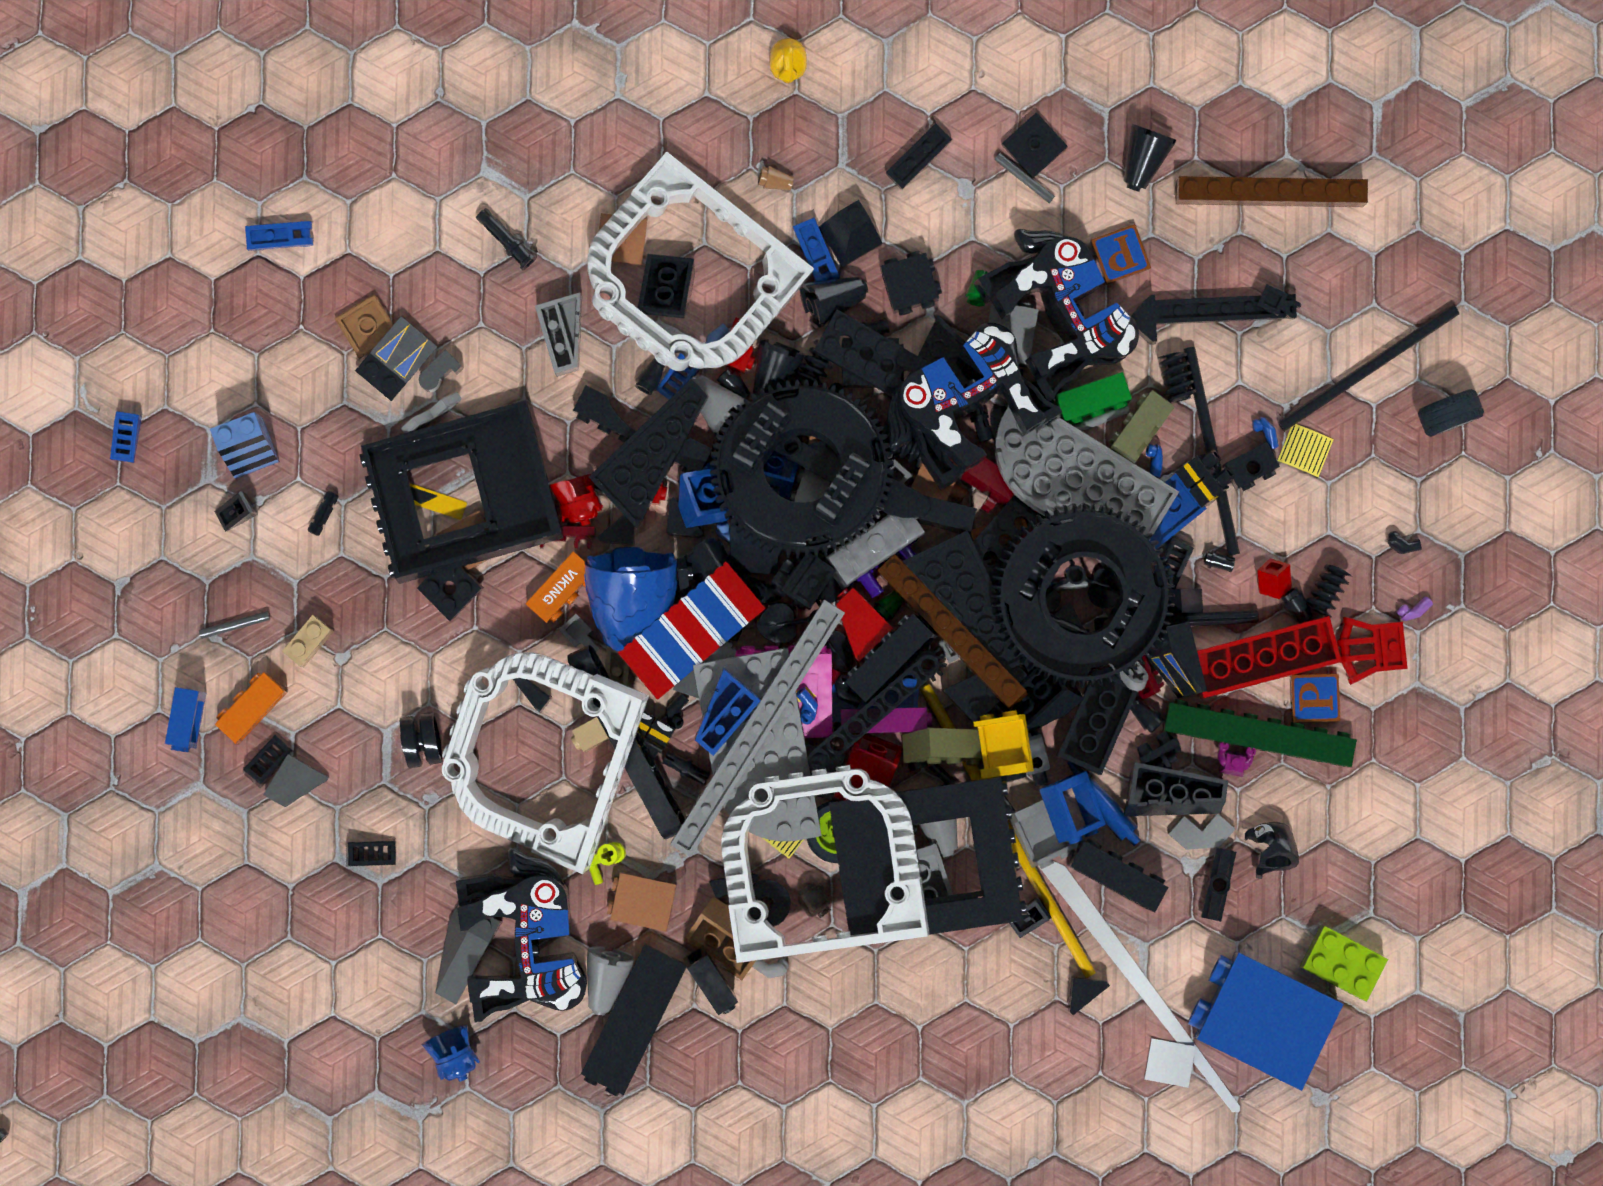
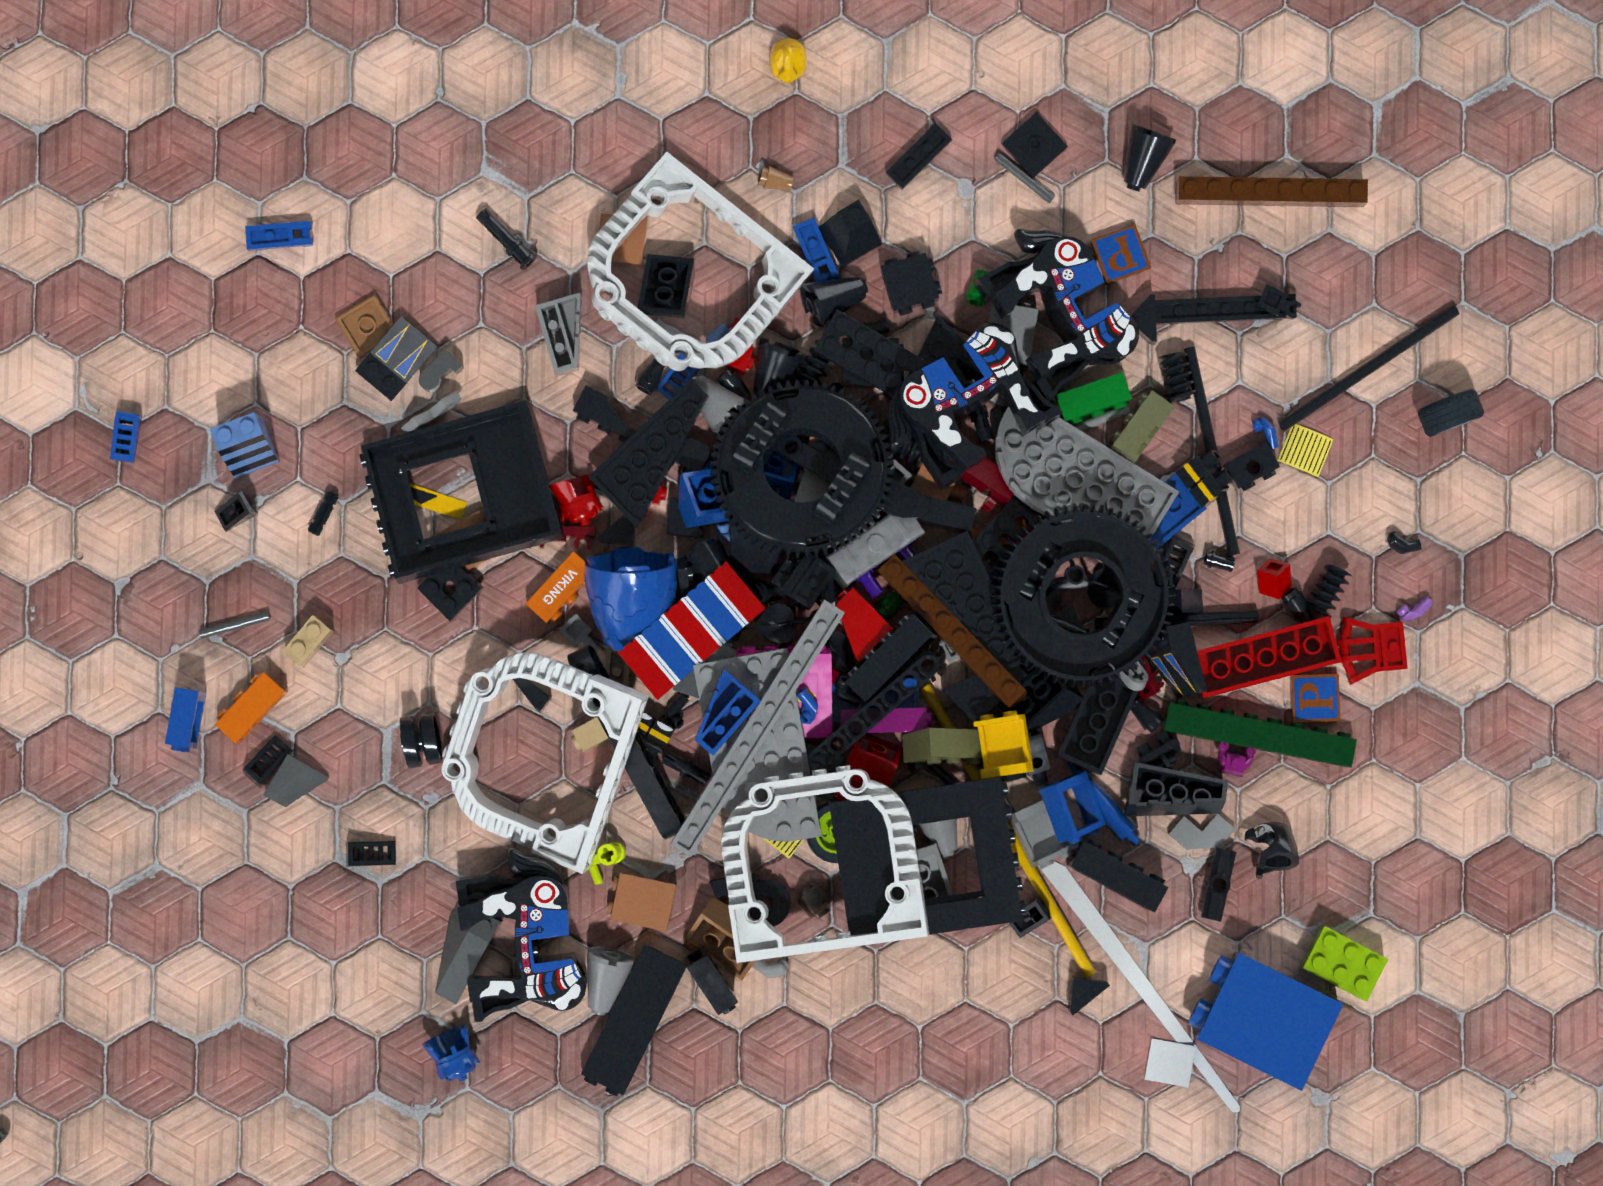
(1155, 452): blue arm -> none

